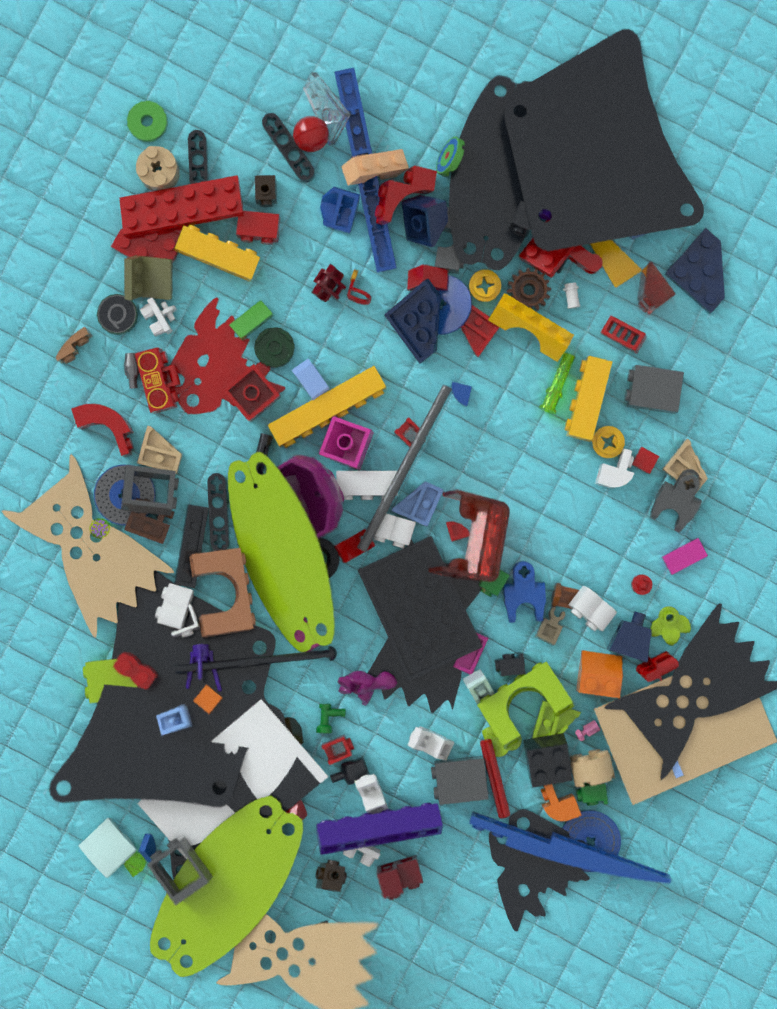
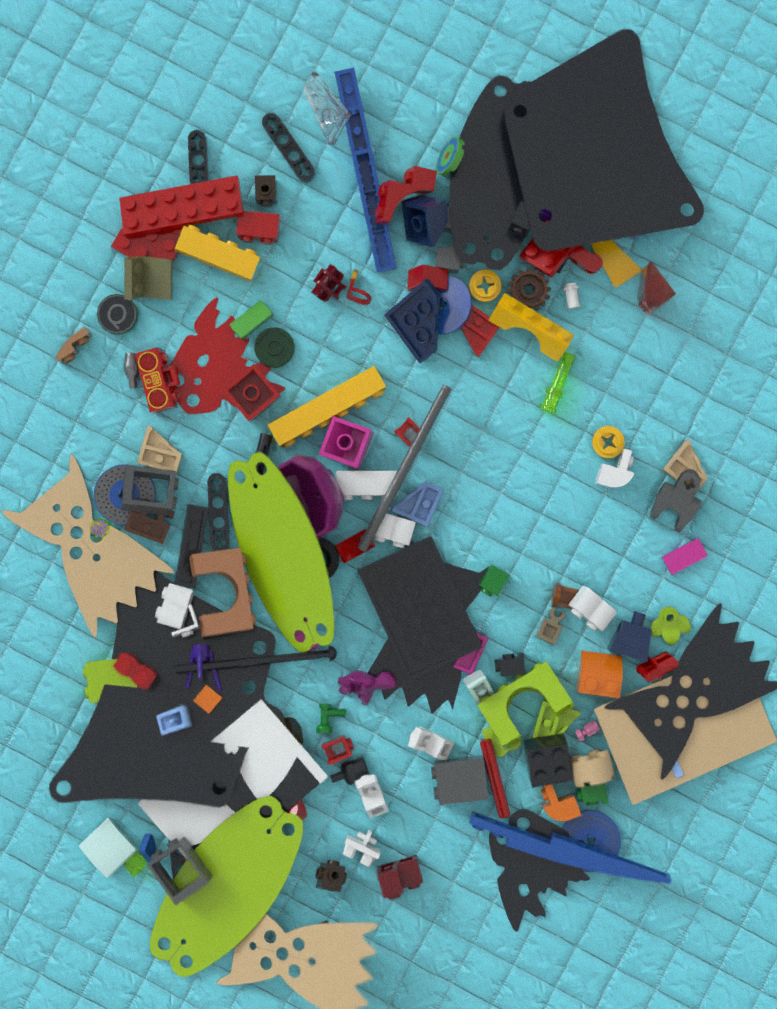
(97, 414): red arch -> none
(138, 113): bright green tile -> none
(153, 158): tan brick -> none
(161, 325): white hips -> none
(310, 379): light blue slope -> none
(311, 134): red piece -> none
(339, 209): blue slope -> none
(379, 828): dark purple brick -> none
(382, 164): light nougat arch -> none
(457, 531): red tile -> none
(461, 392): blue tile -> none
(485, 538): clear red windscreen -> none
(524, 591): blue piece -> none
(589, 398): yellow brick -> none
(627, 328): red slope -> none
(641, 584): red tile -> none
(645, 460): red tile -> none
(654, 389): dark grey brick -> none
(701, 271): dark blue plate -> none

